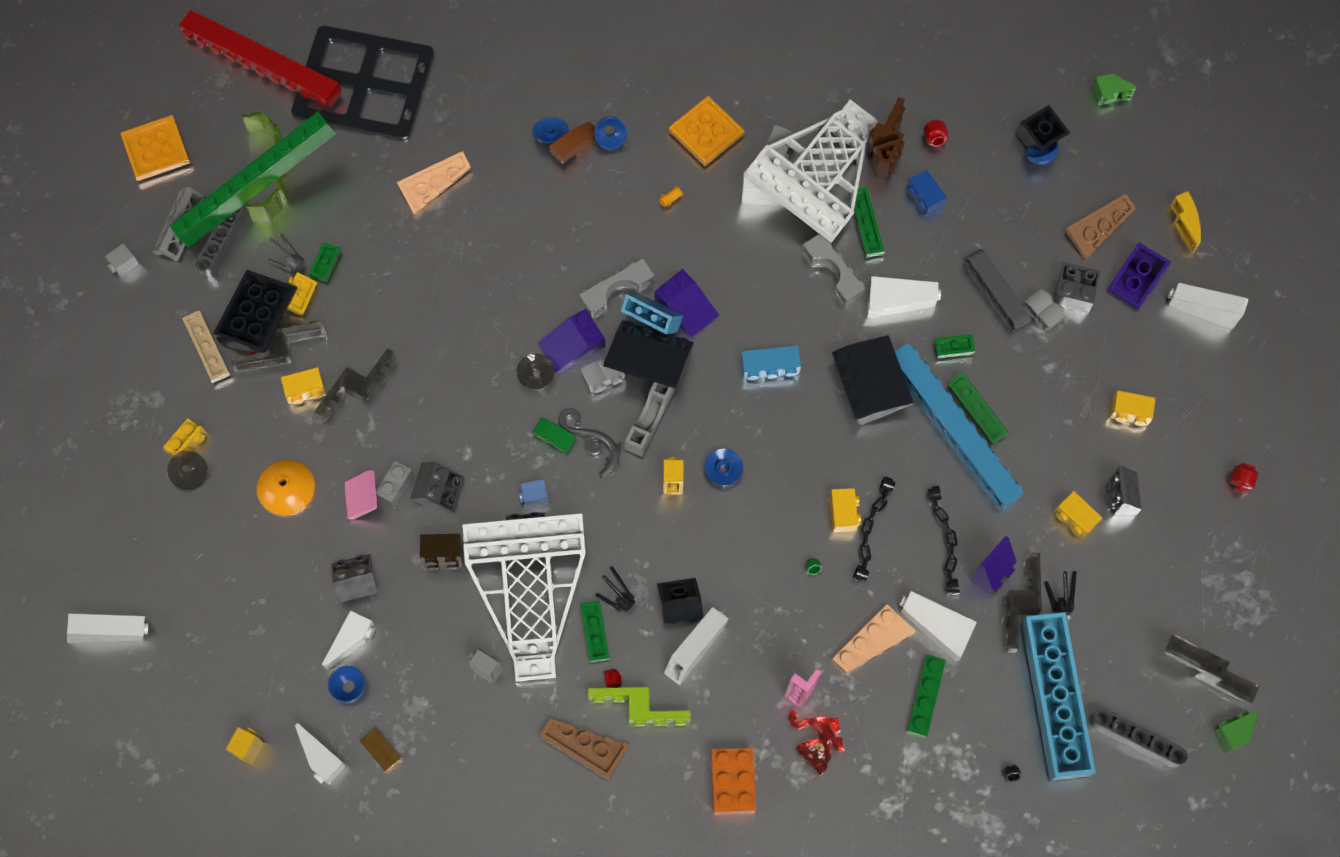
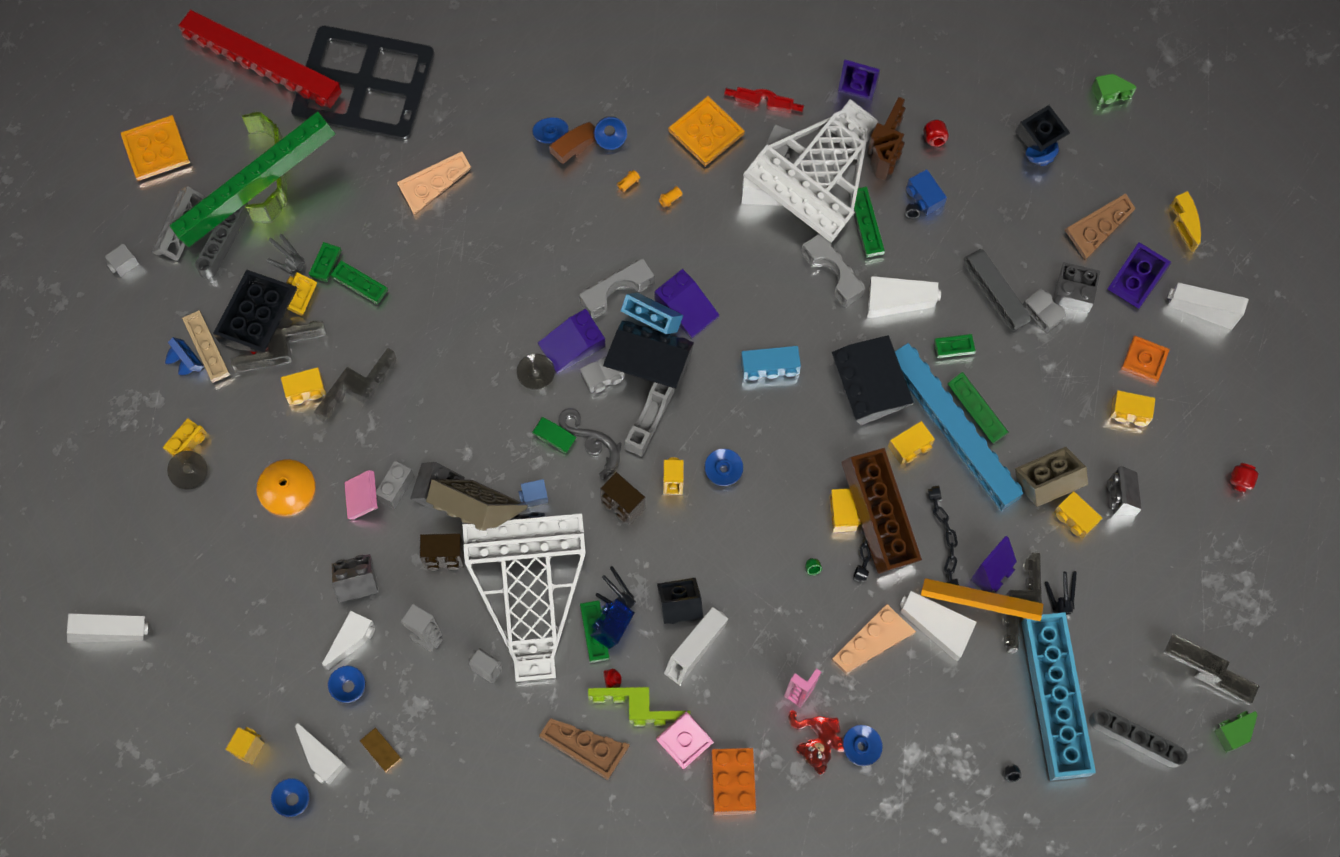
(181, 350): none -> blue tile
(283, 790): none -> blue piece
(359, 282): none -> green plate
(423, 628): none -> light grey arch
(473, 502): none -> dark tan slope
(612, 623): none -> clear blue brick
(622, 499): none -> dark brown brick
(629, 180): none -> light orange pin
(684, 740): none -> bright pink tile
(754, 97): none -> red piece
(858, 79): none -> dark purple slope
(871, 745): none -> blue dish
(881, 510): none -> reddish brown brick
(911, 443): none -> yellow brick
(912, 214): none -> black hinge
(926, 696): green plate -> none
(982, 599): none -> light orange tile
(1051, 476): none -> dark tan brick
(1145, 359): none -> orange tile

